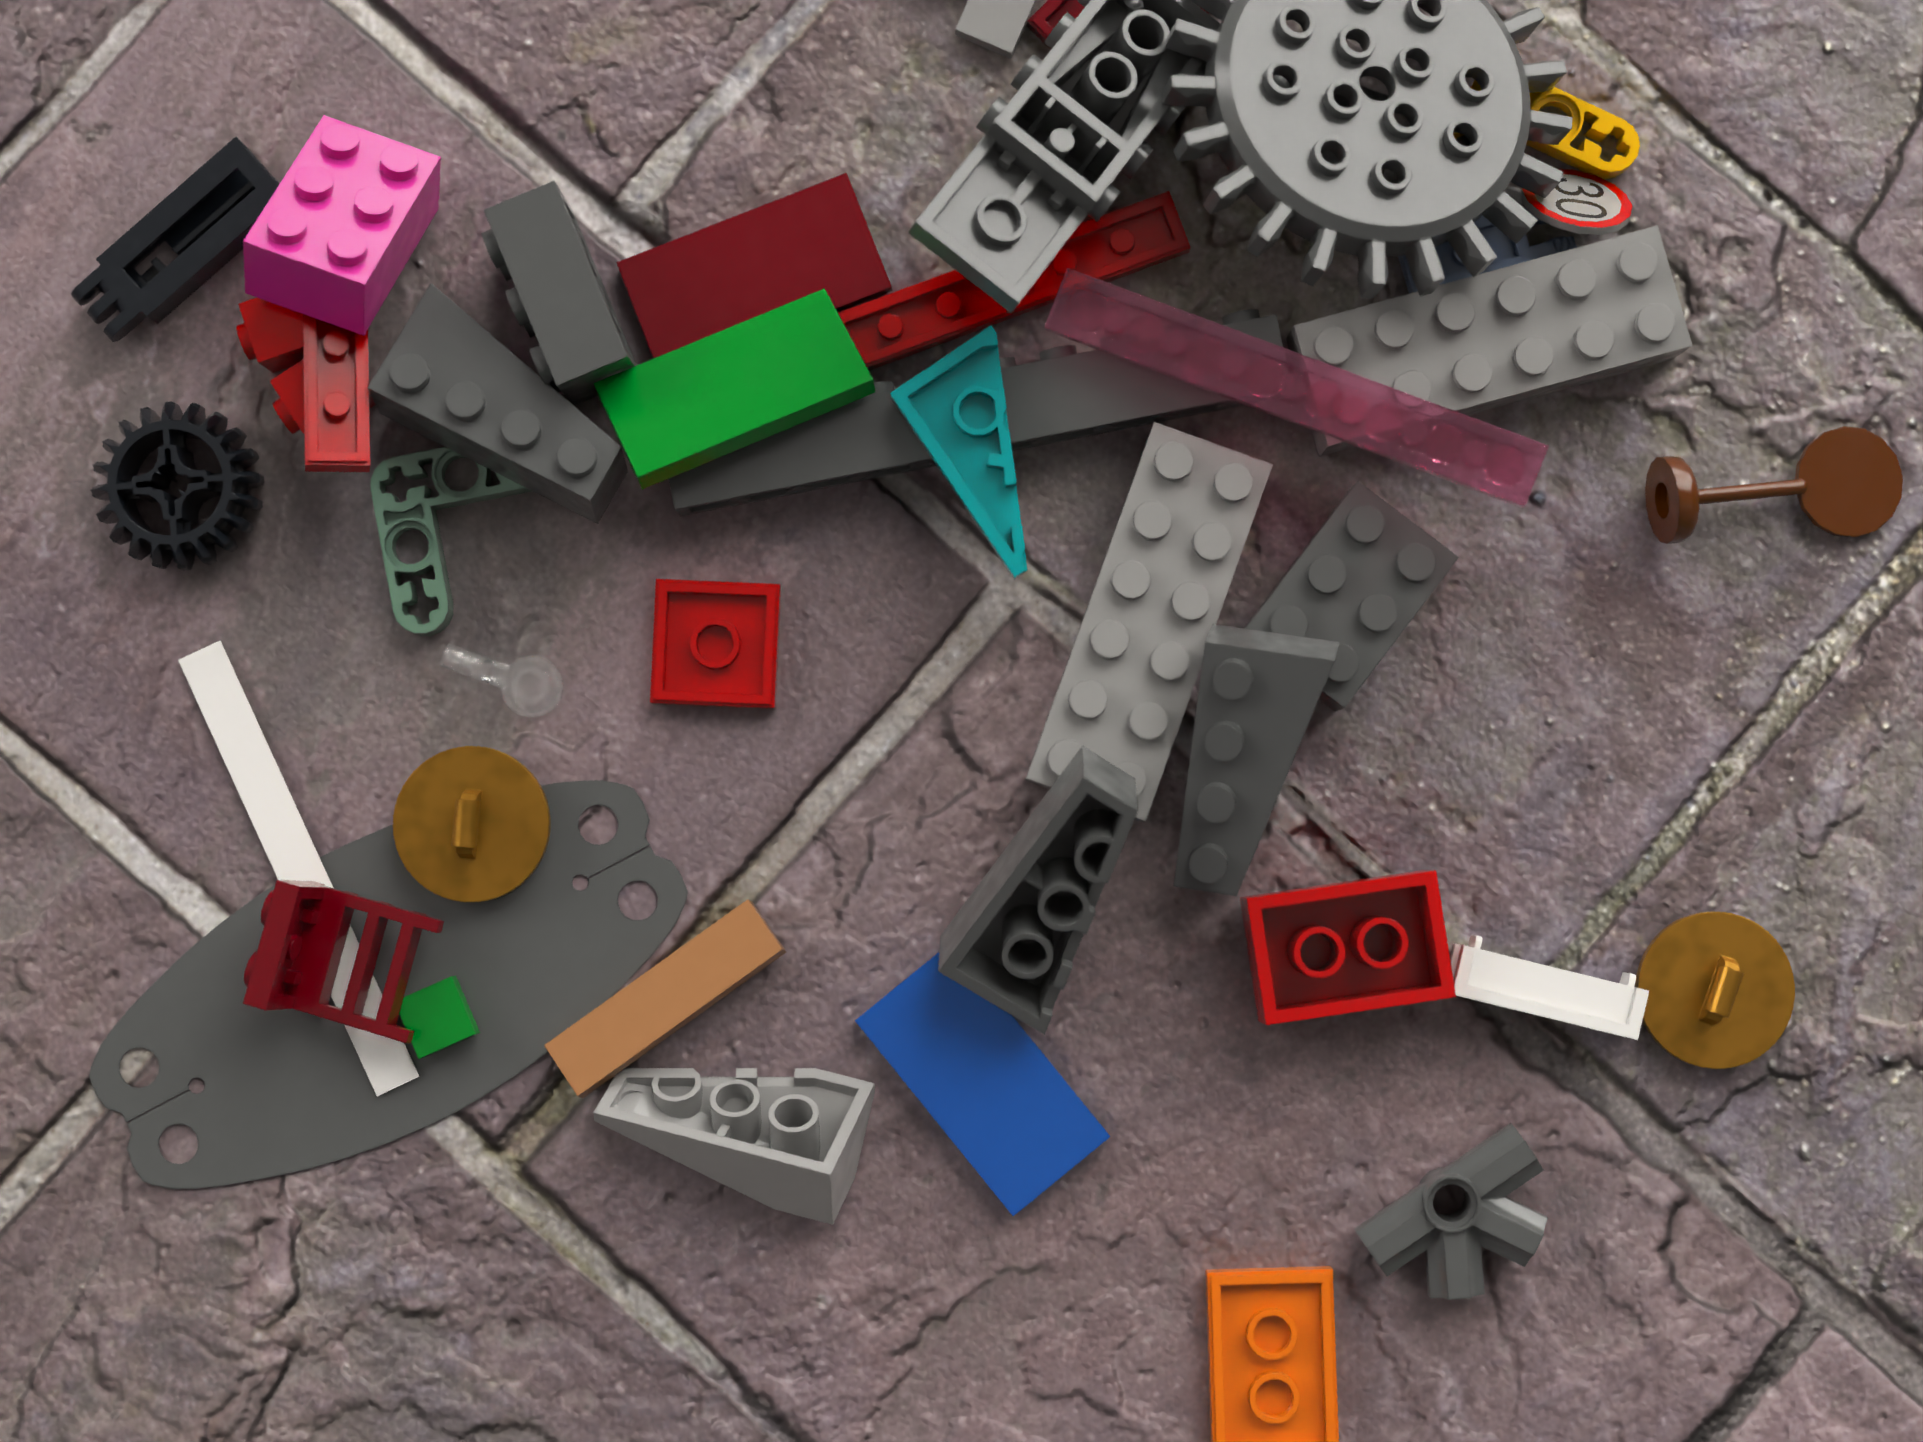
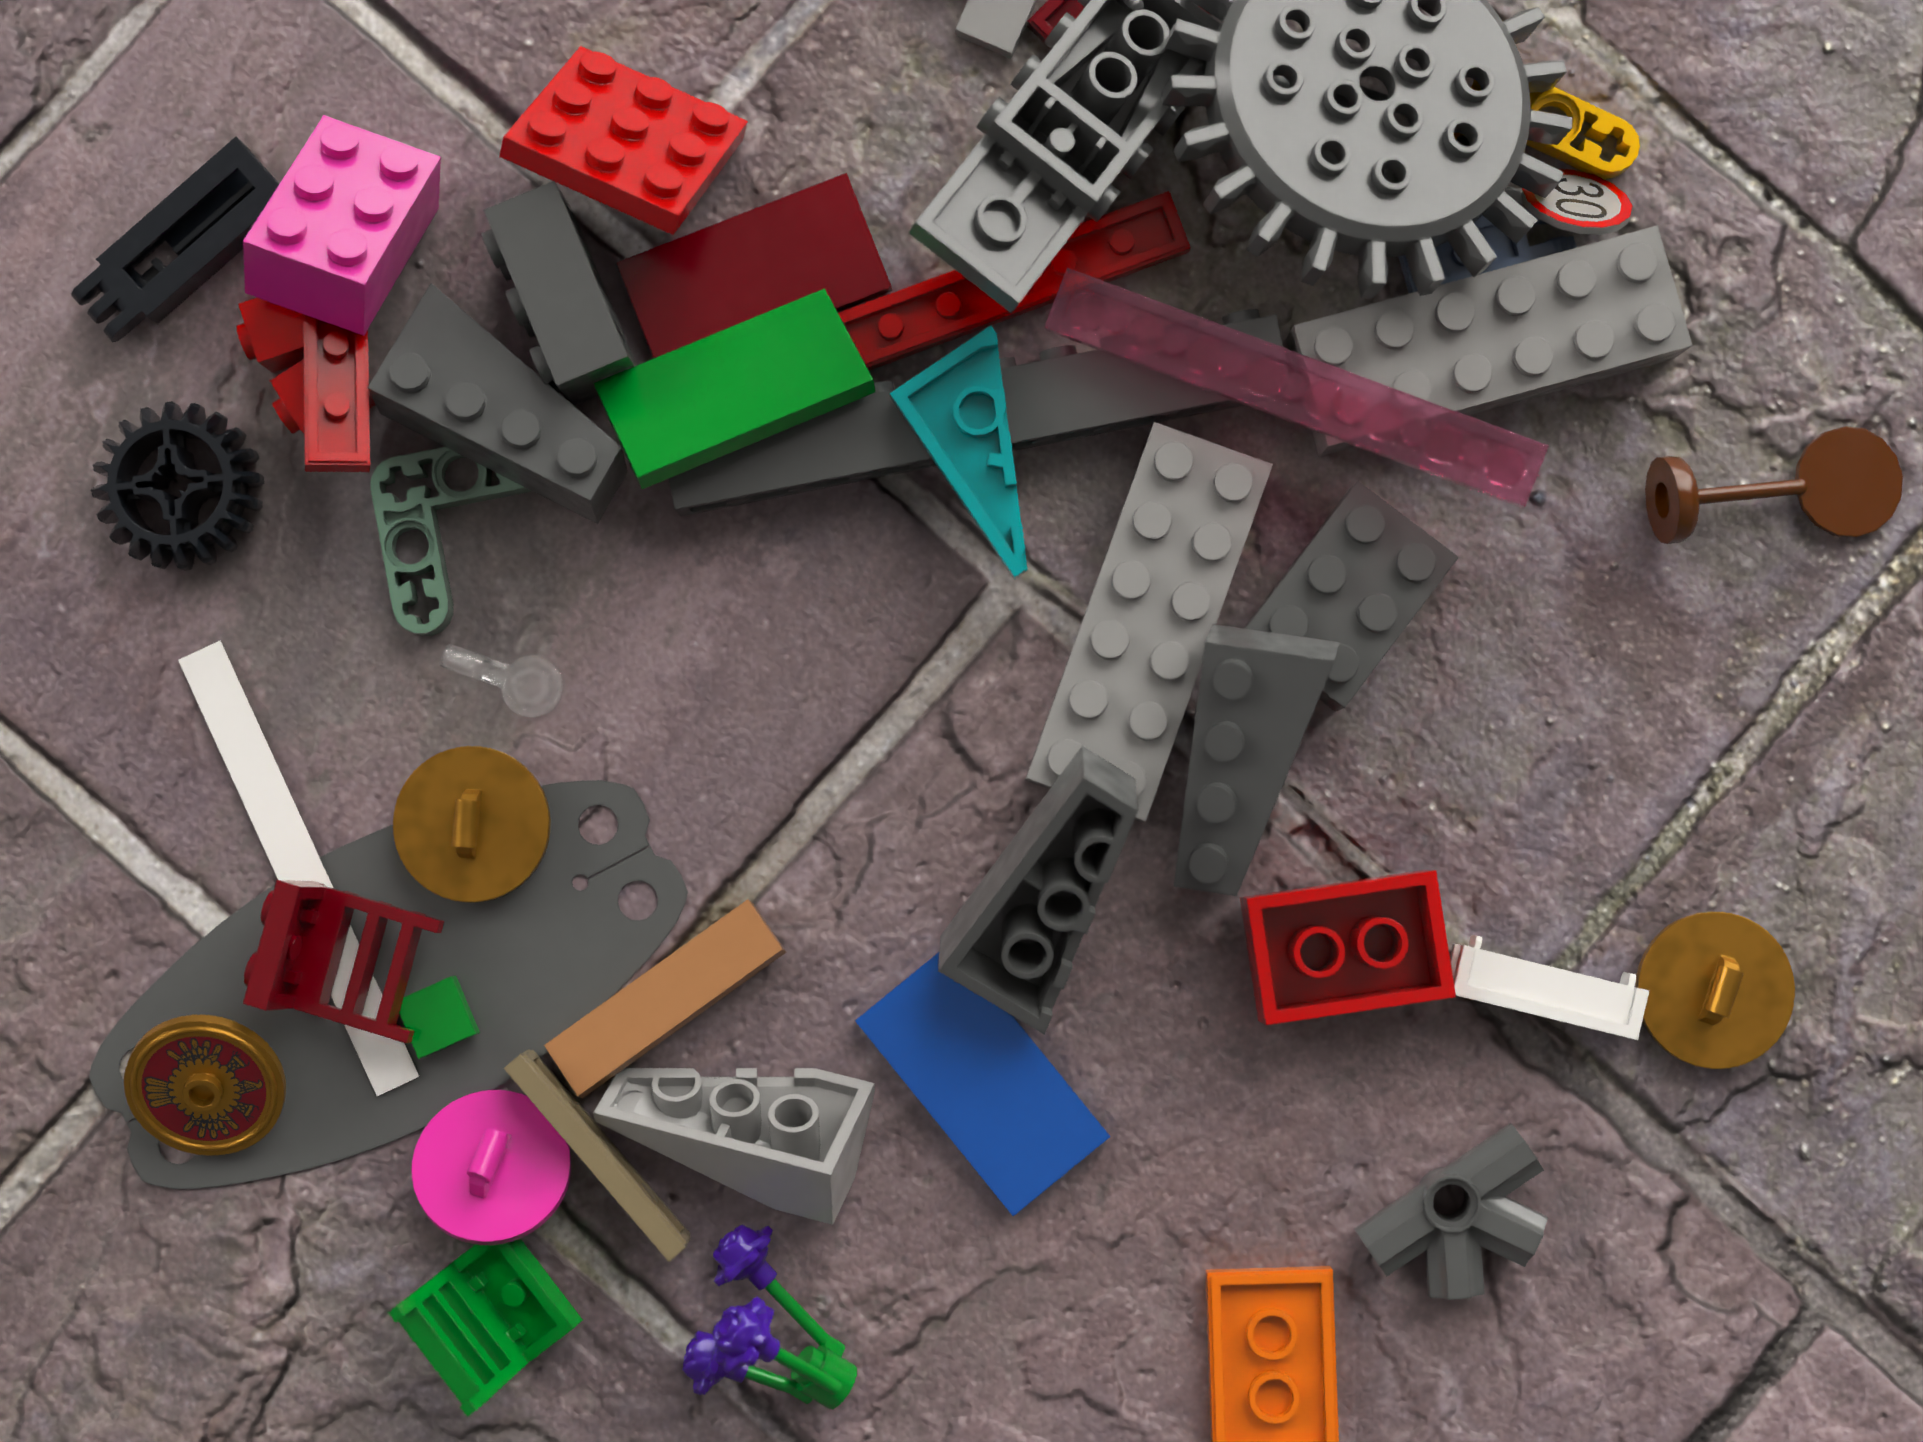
(205, 1085): none -> pearl gold shield
(486, 1319): none -> green plate
(490, 1168): none -> dark pink shield
(599, 1153): none -> dark tan tile
(624, 139): none -> plate
(715, 643): red tile -> none
(746, 1335): none -> dark purple plant

